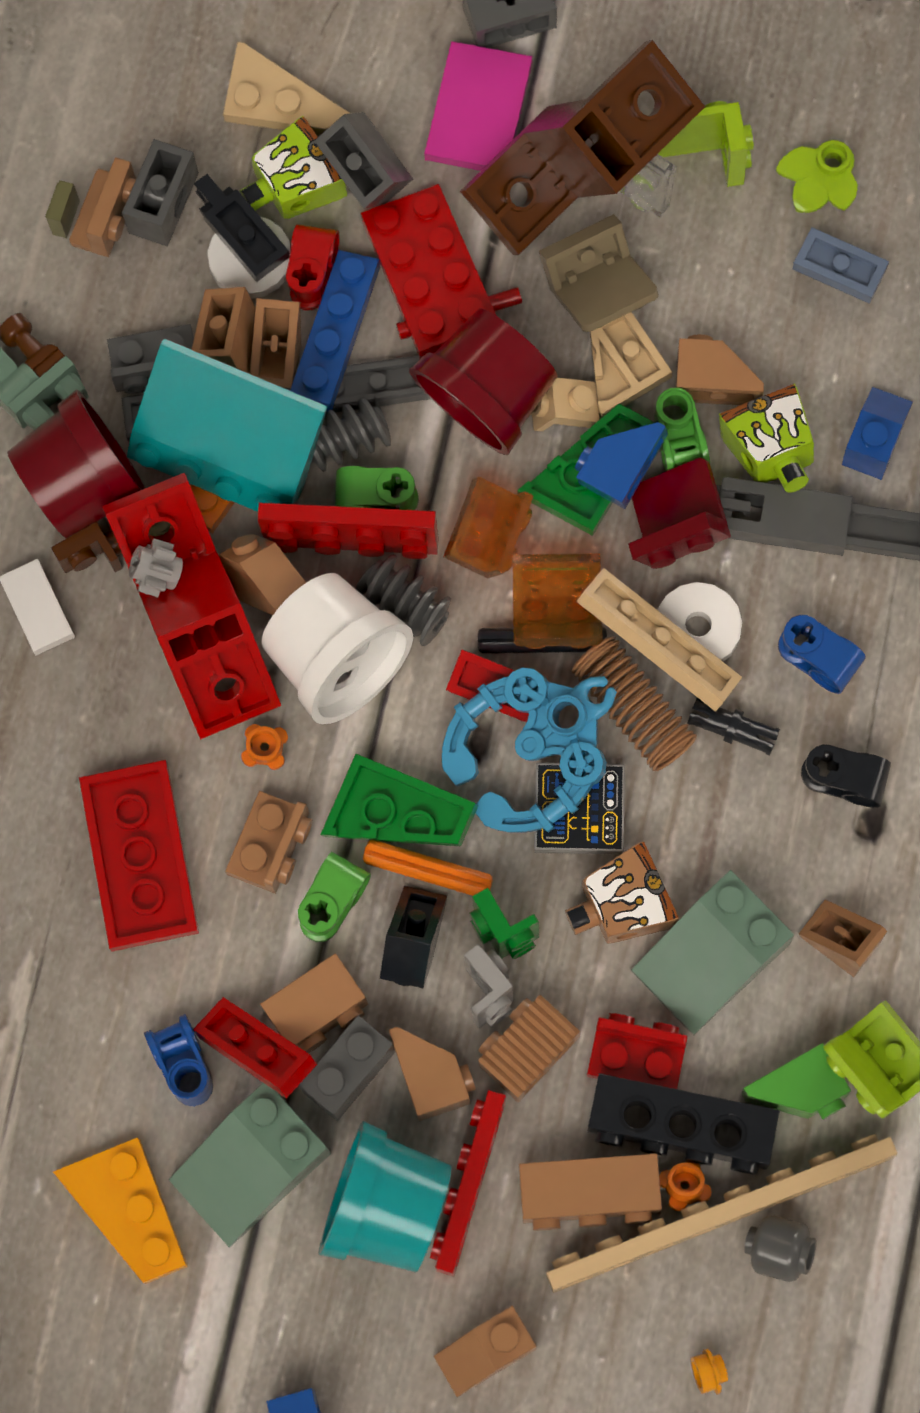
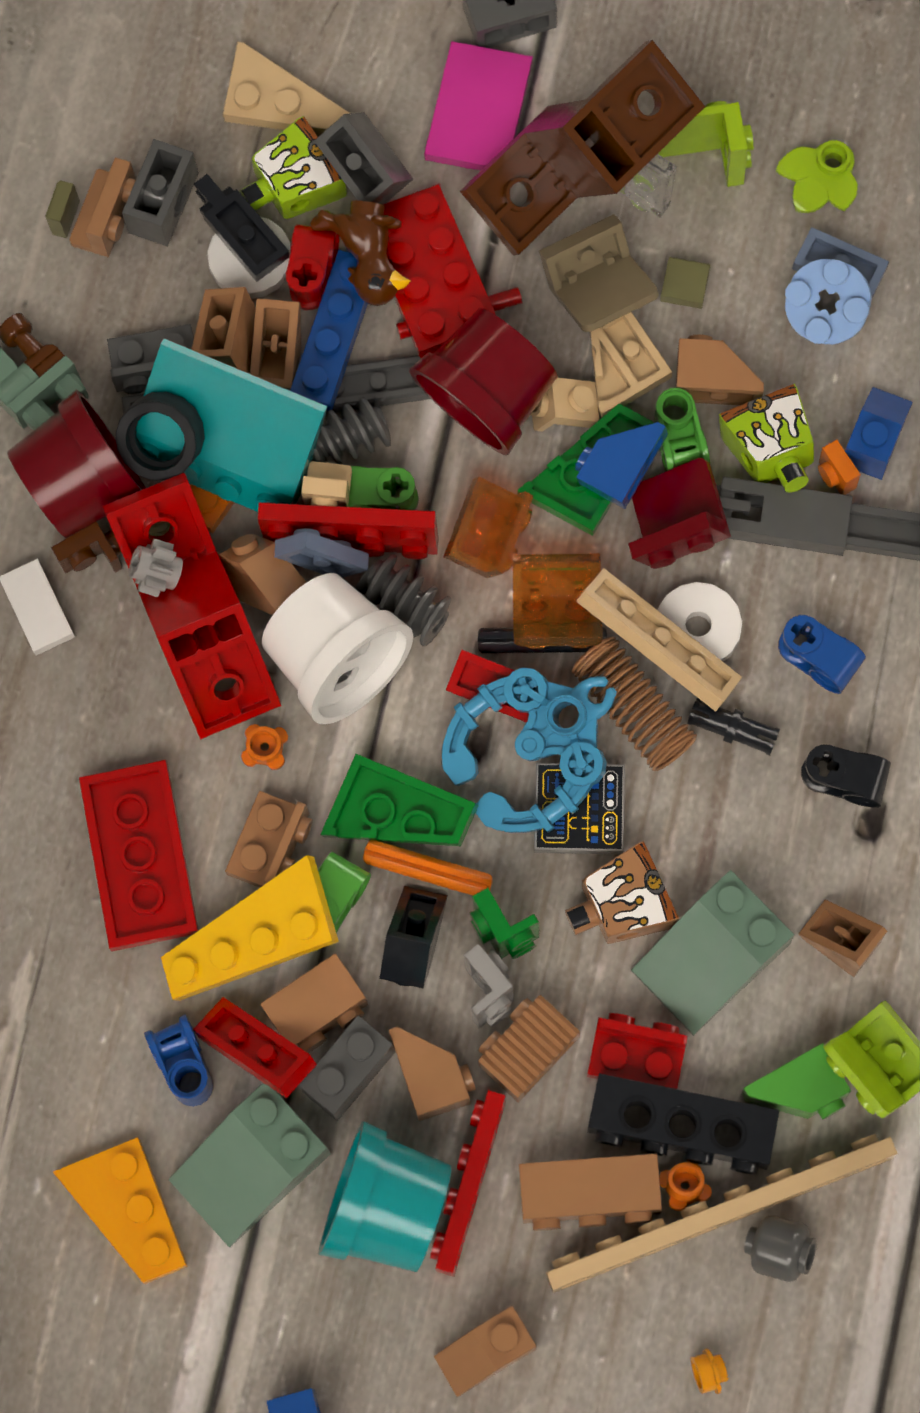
(138, 458): none -> black tyre
(261, 931): none -> yellow wing
(321, 554): none -> sand blue plate
(327, 484): none -> tan bracket
(367, 238): none -> reddish brown animal
(685, 282): none -> olive tile
(838, 468): none -> orange plate
(852, 307): none -> light blue plate

